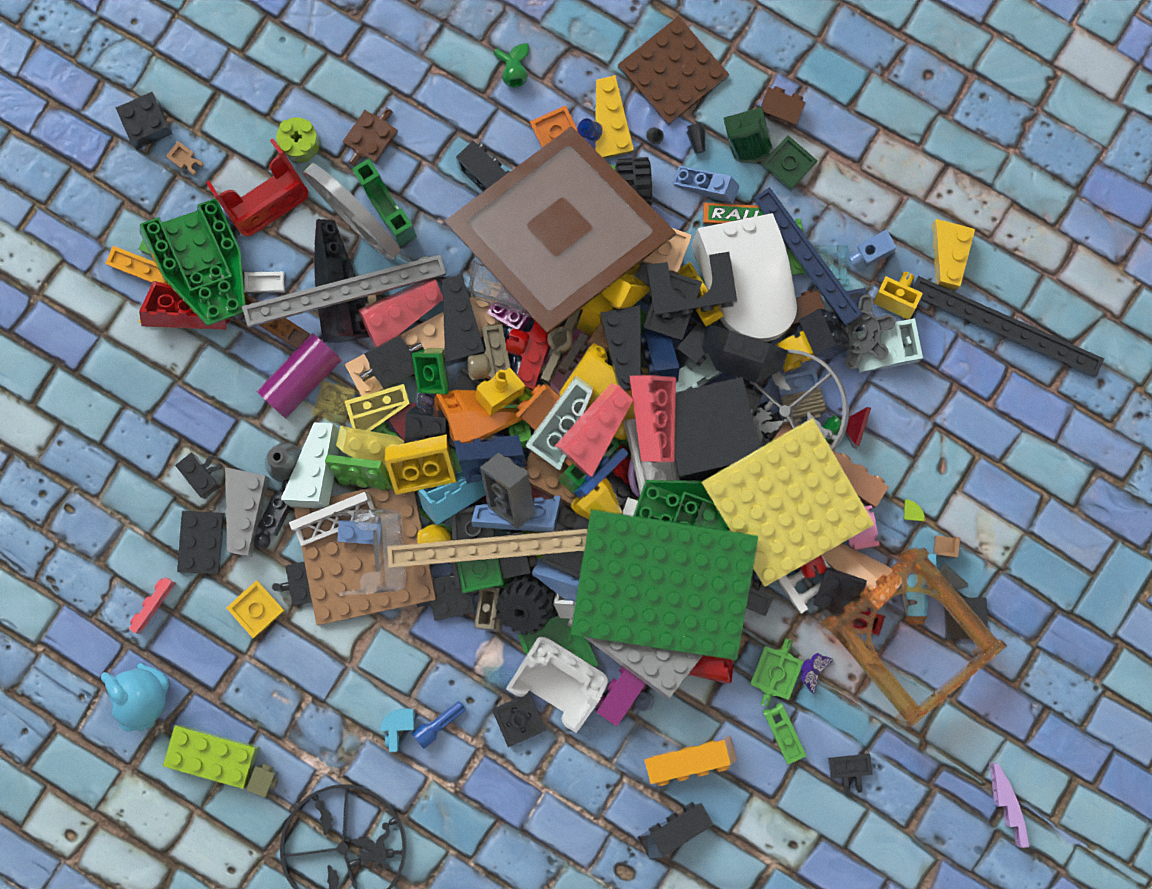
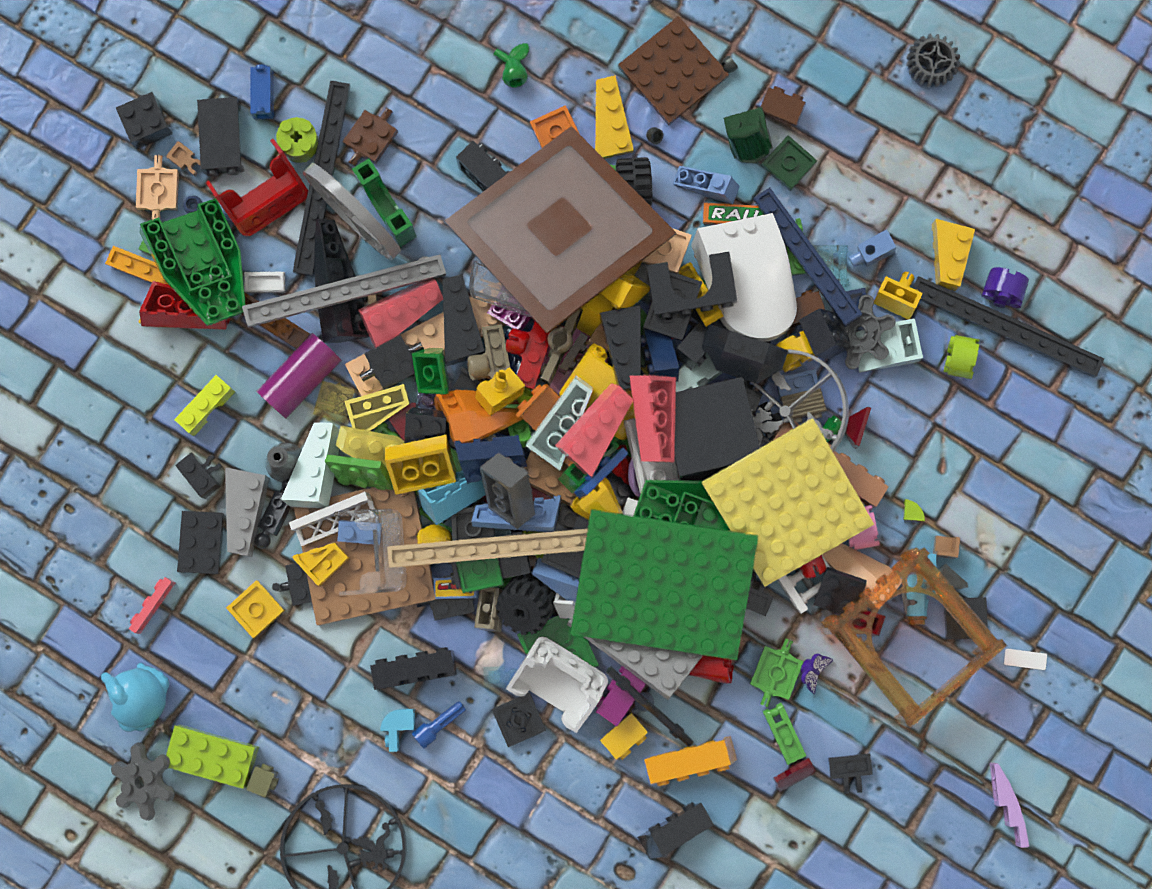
(153, 783): none -> dark grey plate
(157, 188): none -> light nougat plate
(189, 201): none -> dark blue plate
(195, 414): none -> neon yellow arch
(219, 136): none -> black panel
(262, 92): none -> blue brick
(321, 562): none -> yellow wing
(326, 159): none -> black plate
(413, 669): none -> black wedge
(445, 590): none -> slope
(590, 129): clear blue wheel -> none
(624, 684): none -> black bar
(624, 737): none -> yellow brick
(696, 136): black cone -> none
(729, 64): none -> pearl dark grey hinge
(794, 775): none -> slope
(948, 61): none -> dark grey gear
(962, 357): none -> lime brick
(1005, 287): none -> dark purple brick
(1025, 659): none -> white sticker

